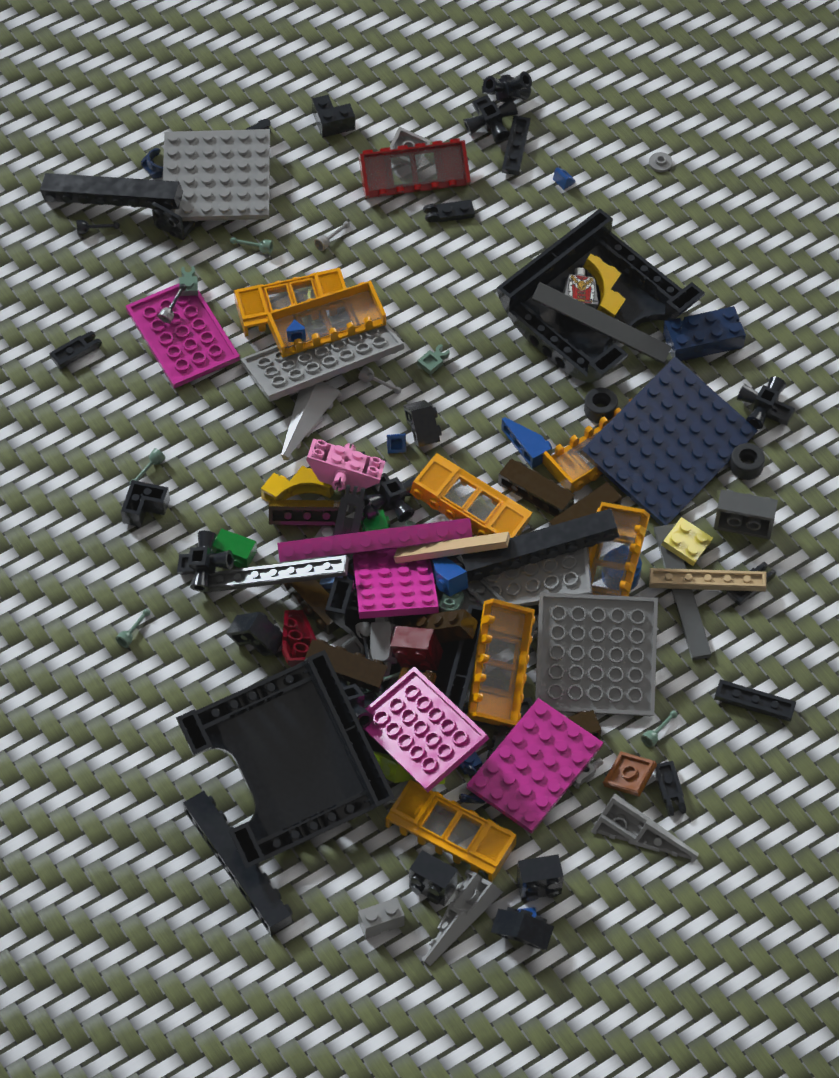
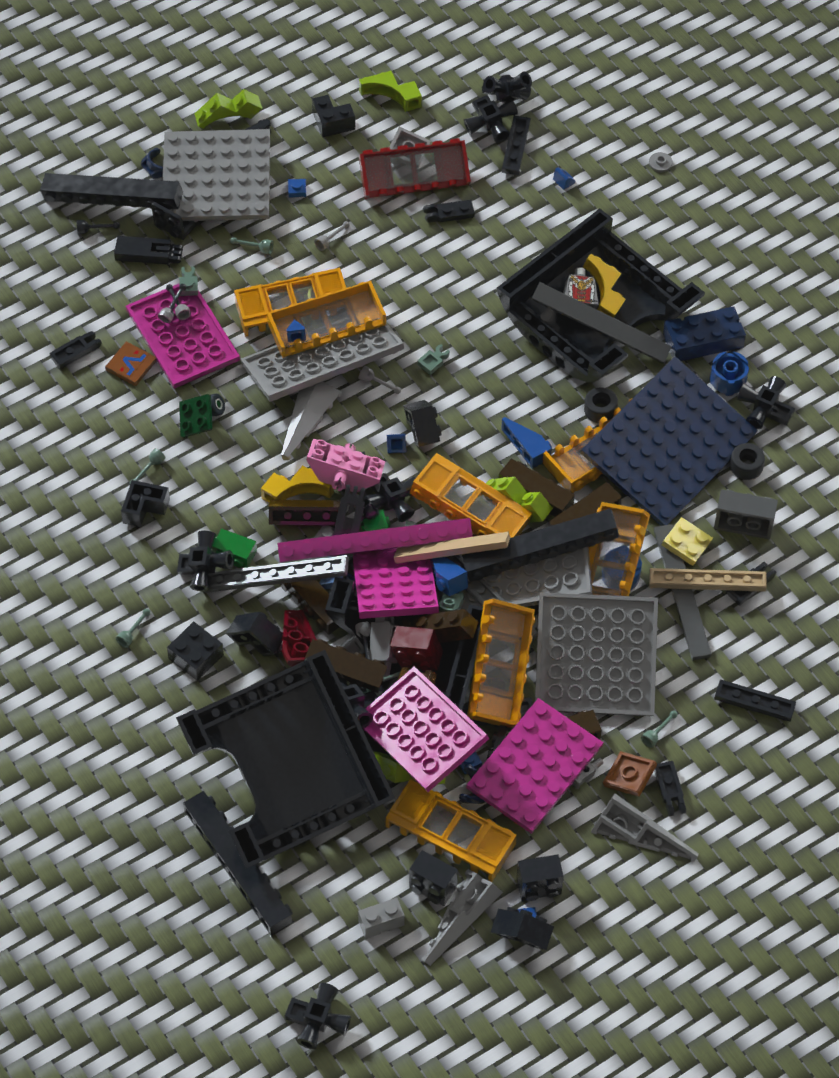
(131, 363): none -> dark orange tile
(139, 250): none -> black hinge
(182, 311): none -> light grey hinge
(195, 651): none -> black brick
(198, 412): none -> dark green plate
(219, 106): none -> lime arch
(296, 188): none -> blue plate
(317, 1016): none -> black brick
(385, 84): none -> lime arch
(534, 502): none -> lime arch
(729, 372): none -> blue brick

